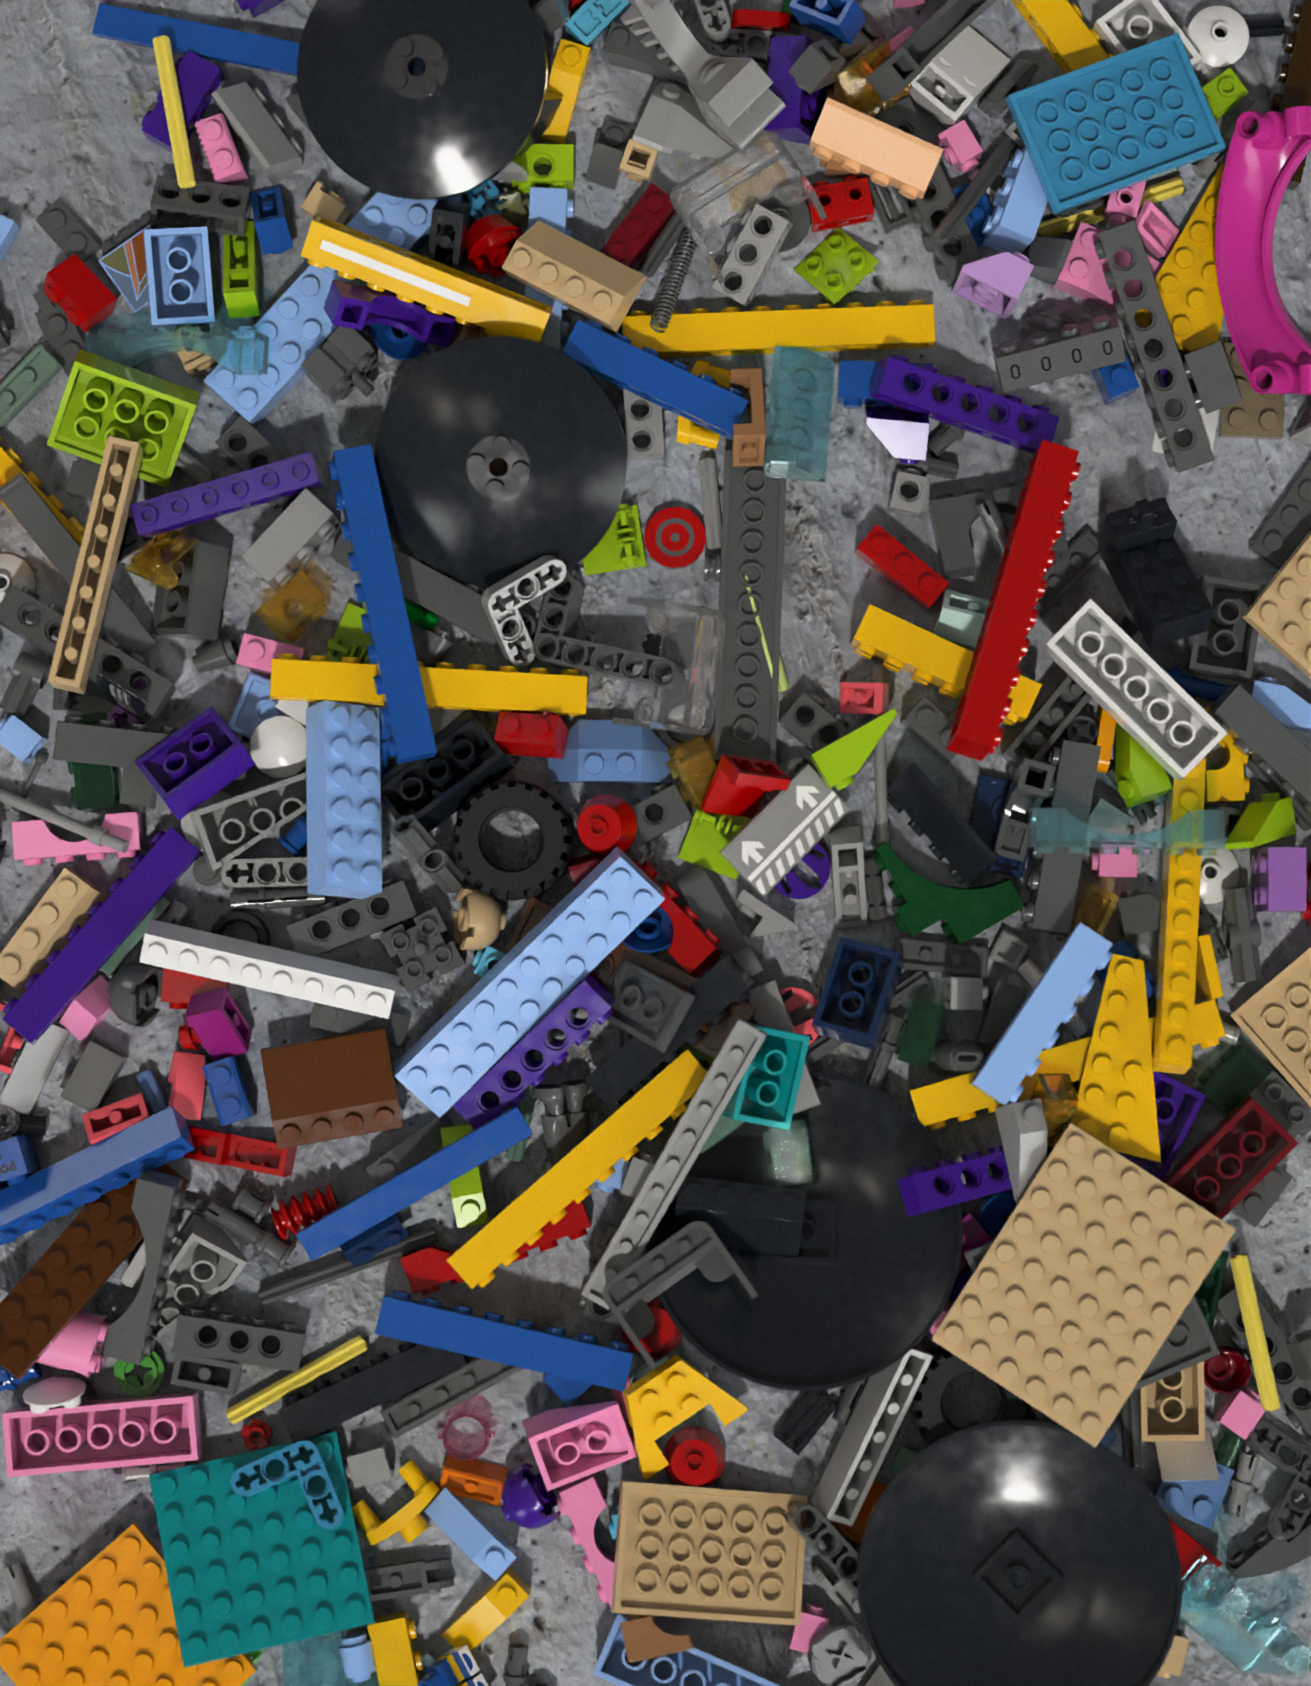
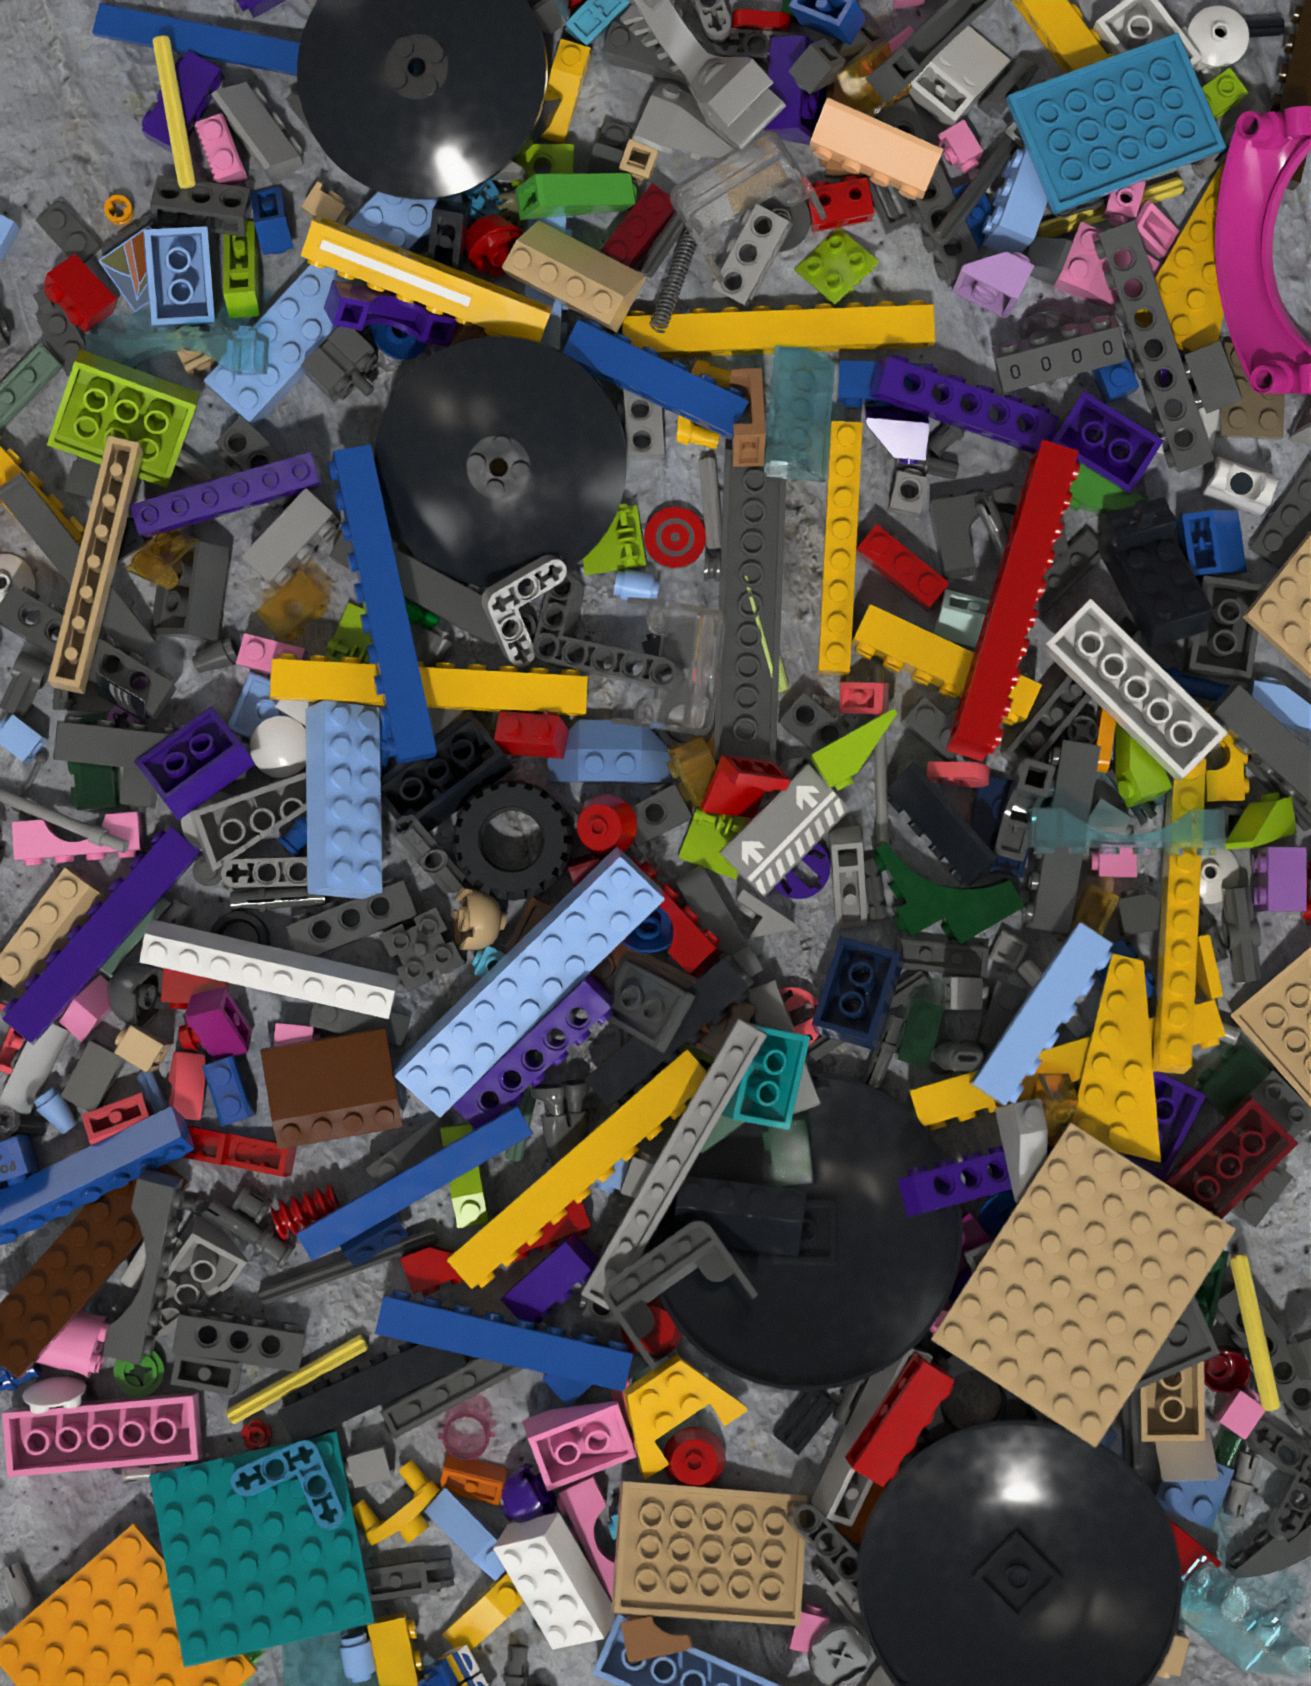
(55, 1109): none -> light blue cone
(128, 211): none -> light orange bush
(142, 1047): none -> tan brick
(292, 1033): none -> bright pink brick
(551, 1280): none -> dark purple brick
(555, 1581): none -> white brick
(575, 194): none -> bright green slope
(635, 584): none -> light blue brick
(839, 548): none -> yellow brick
(900, 1419): none -> red brick
(959, 773): none -> coral piece
(1099, 495): none -> bright green slope
(1108, 442): none -> dark purple slope
(1212, 542): none -> blue slope
(1241, 486): none -> white piece

